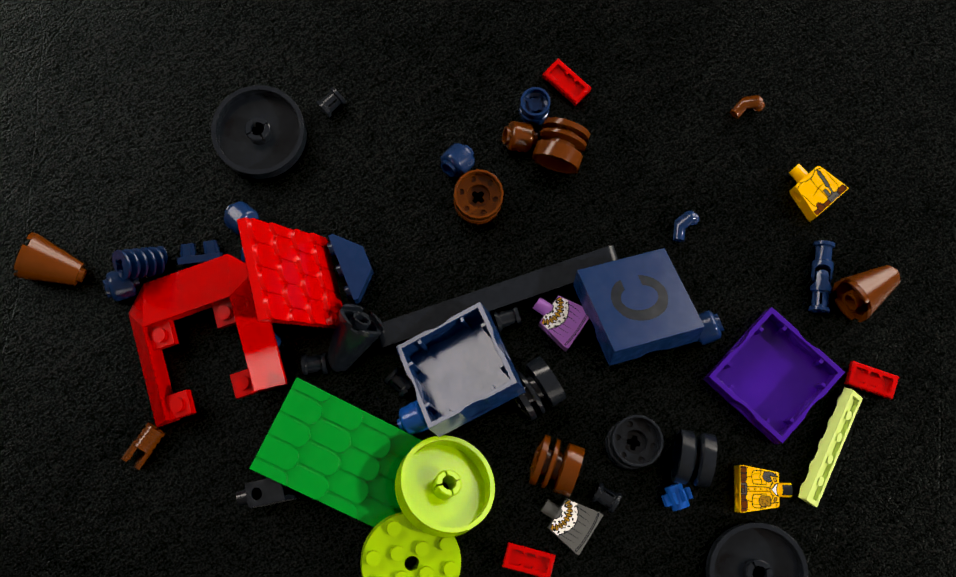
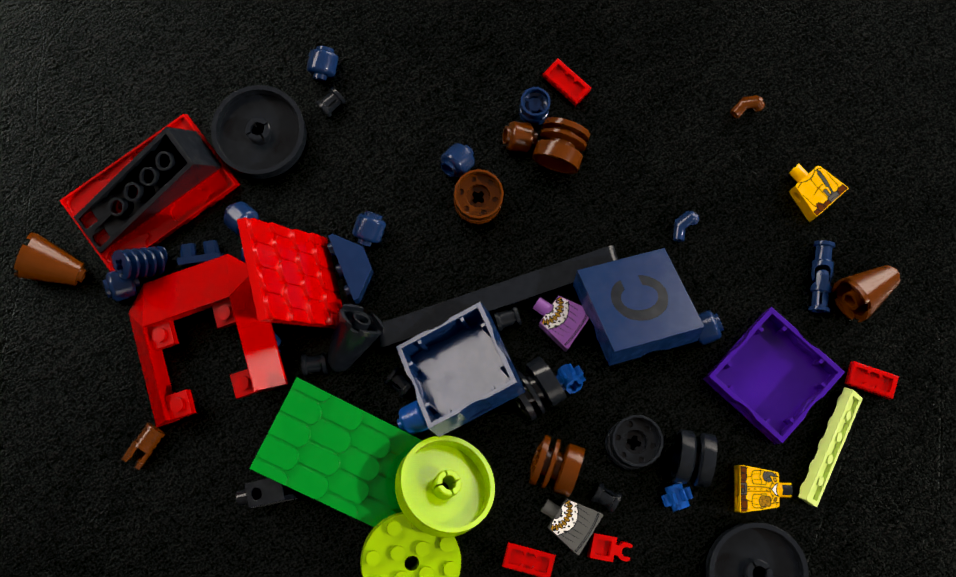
(150, 191): none -> piece
(322, 63): none -> dark blue head
(369, 228): none -> dark blue head
(570, 378): none -> blue gear
(605, 547): none -> red plate

